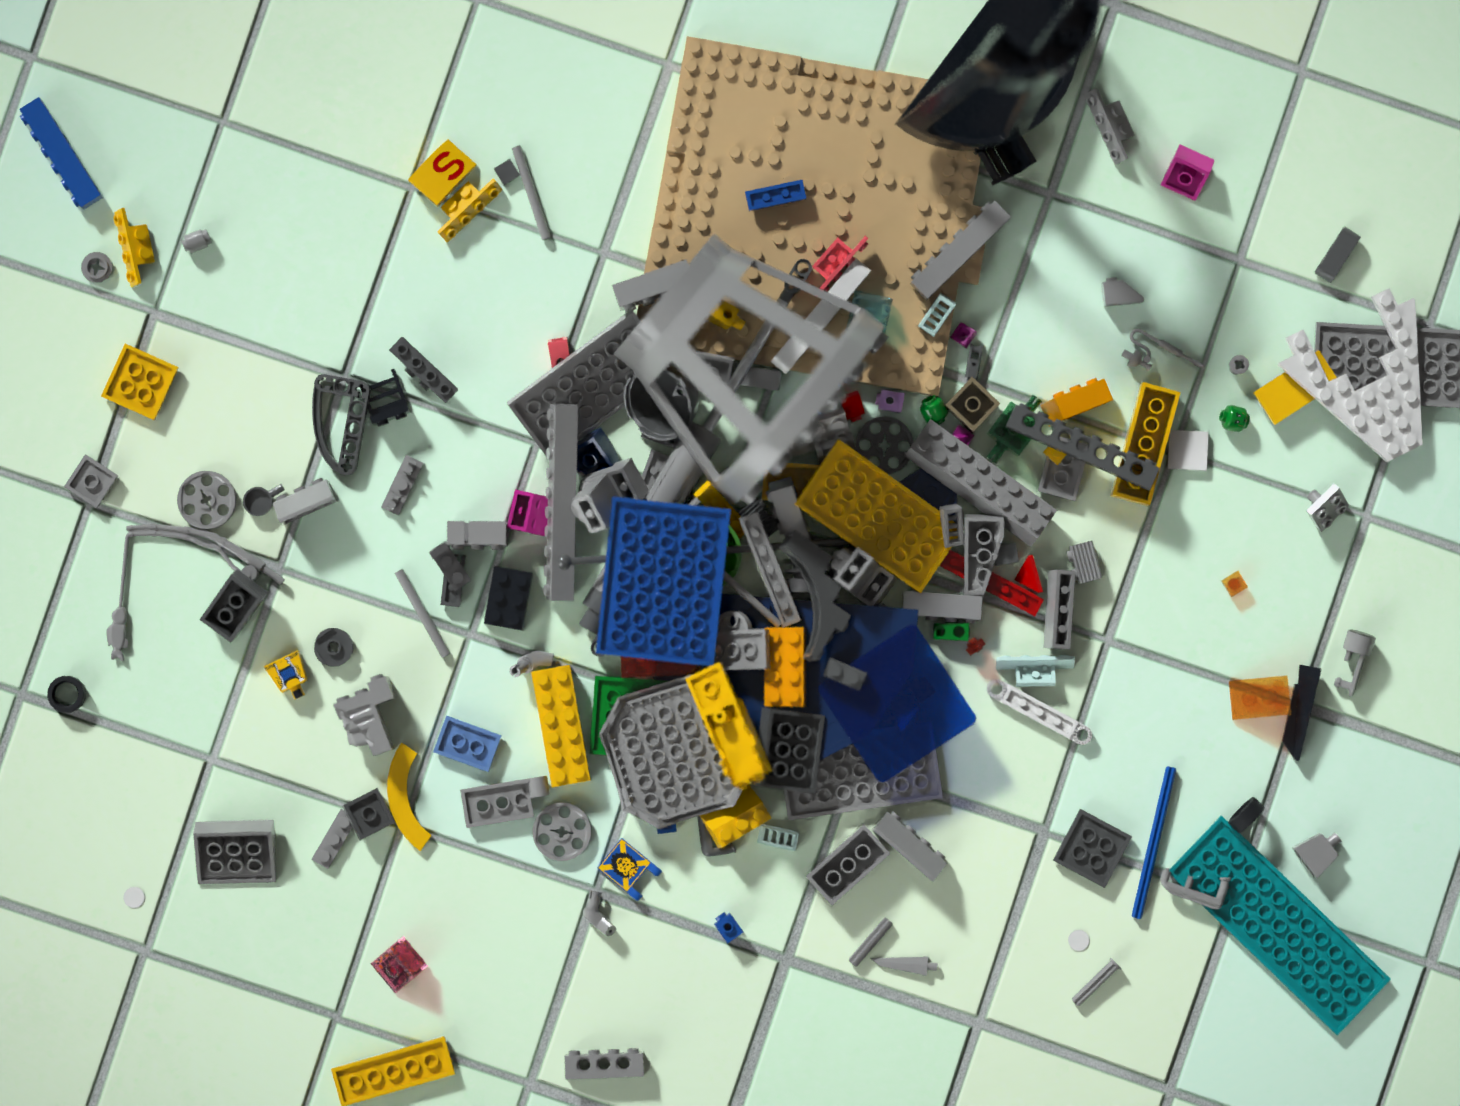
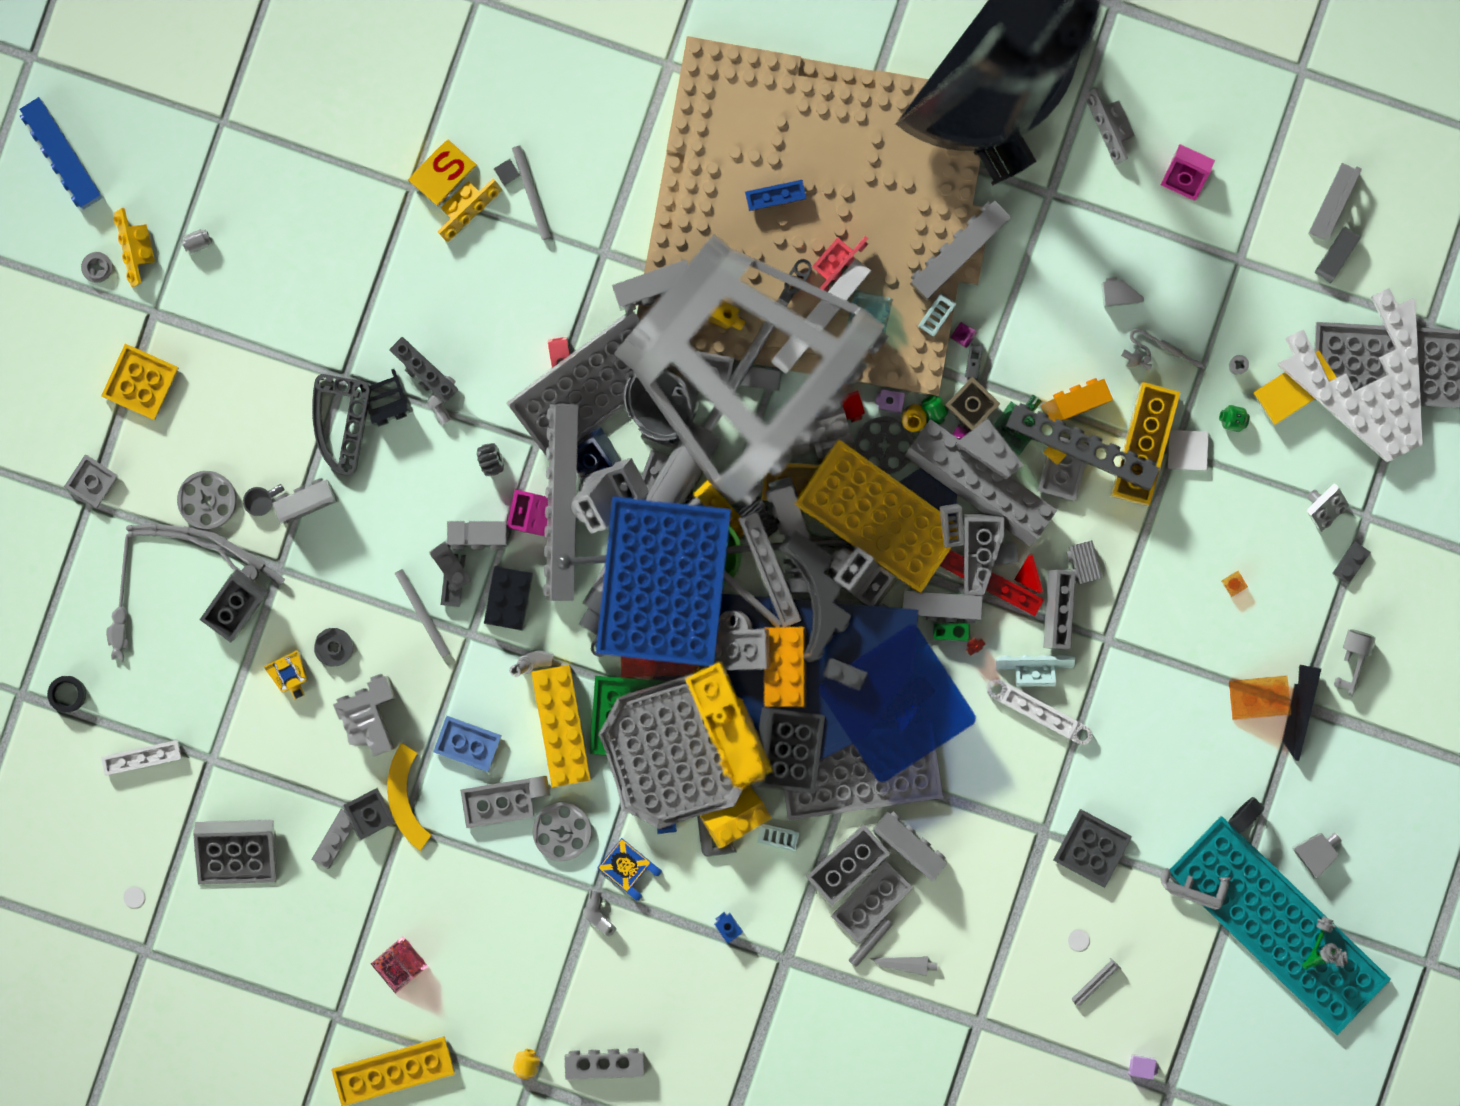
(141, 757): none -> white plate
(402, 485): light grey plate -> none
(438, 407): none -> light grey arm
(490, 459): none -> dark grey gear
(526, 1064): none -> yellow head
(871, 901): none -> light grey plate
(914, 418): none -> yellow head
(990, 449): none -> light grey wedge
(1143, 1067): none -> lavender brick
(1154, 842): blue axle -> none
(1329, 952): none -> light grey plant
(1334, 201): none -> light grey fence
(1351, 562): none -> dark grey plate

